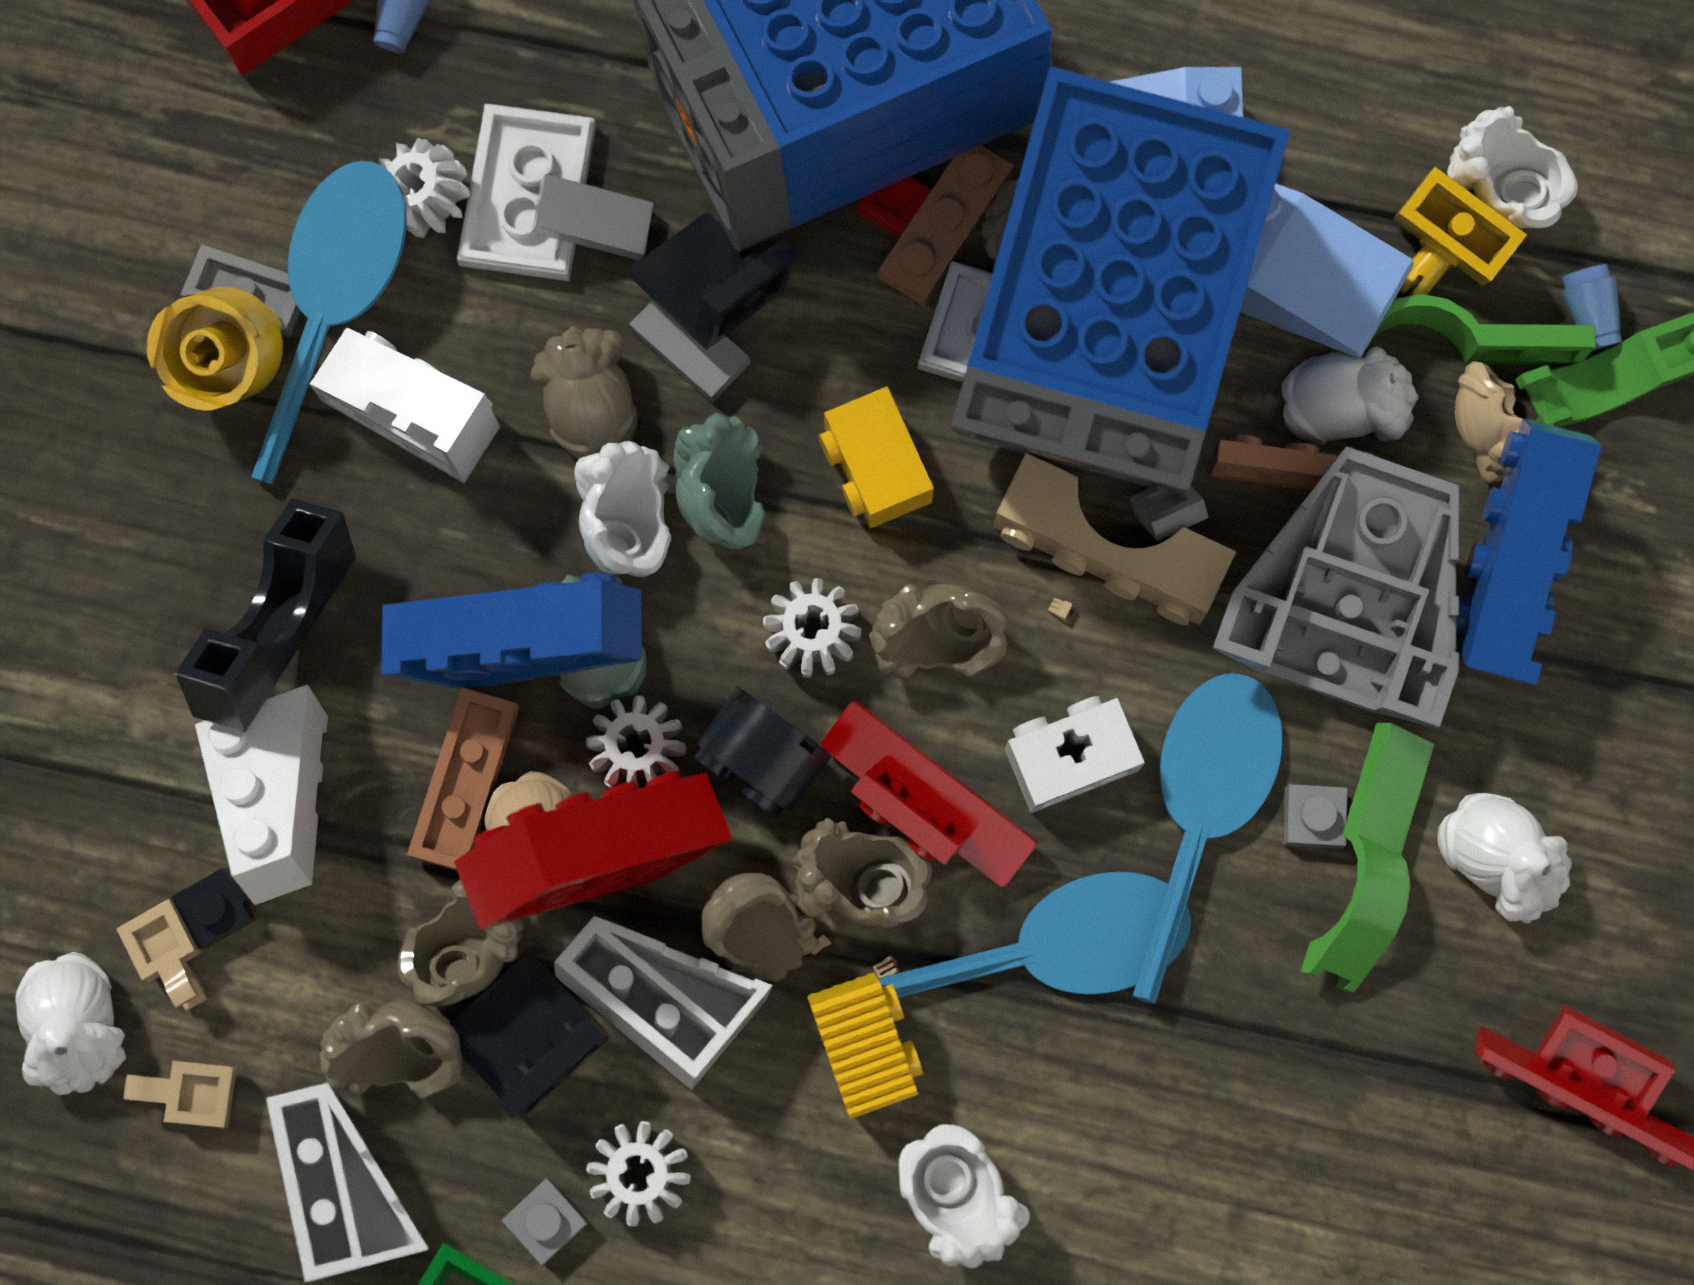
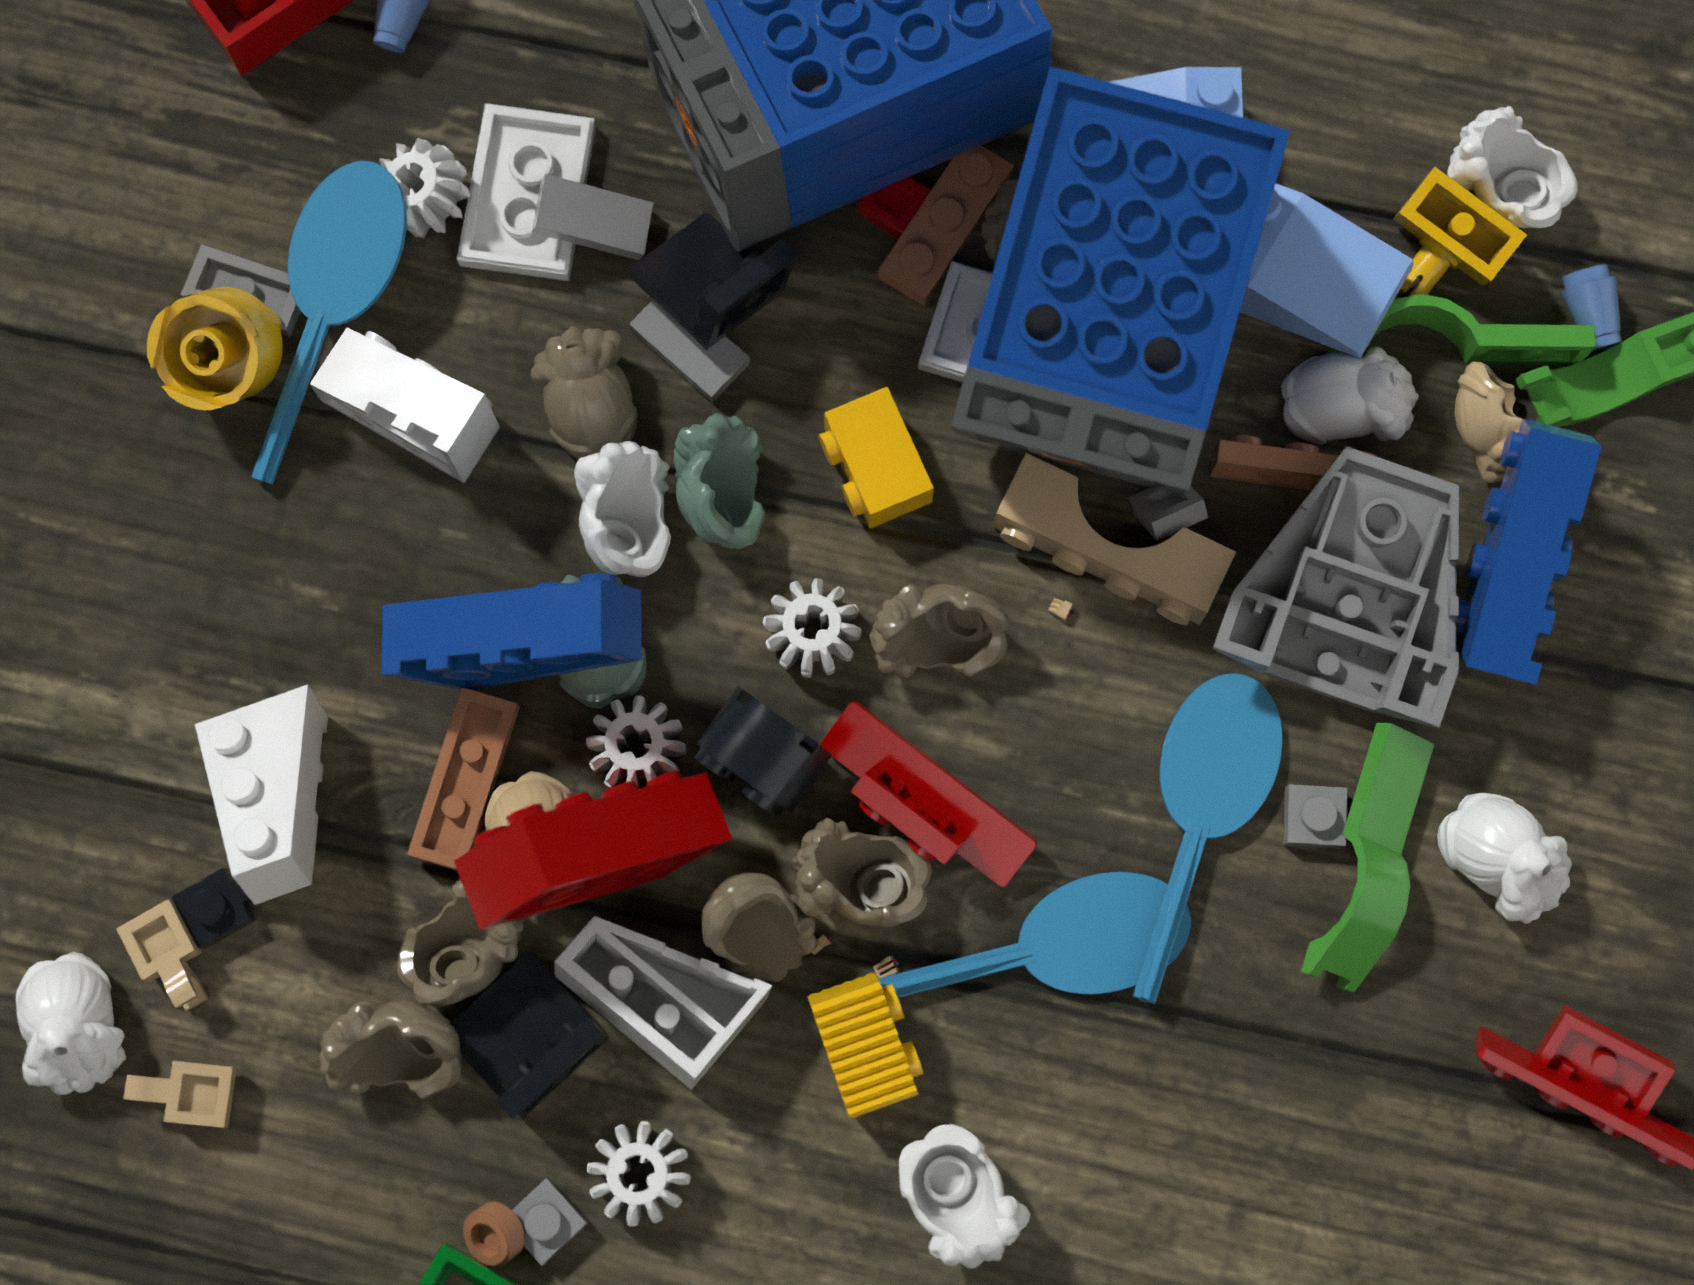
(236, 670): black arch -> none
(334, 1189): white wedge -> none
(493, 1234): none -> nougat tile
(1107, 755): white brick -> none

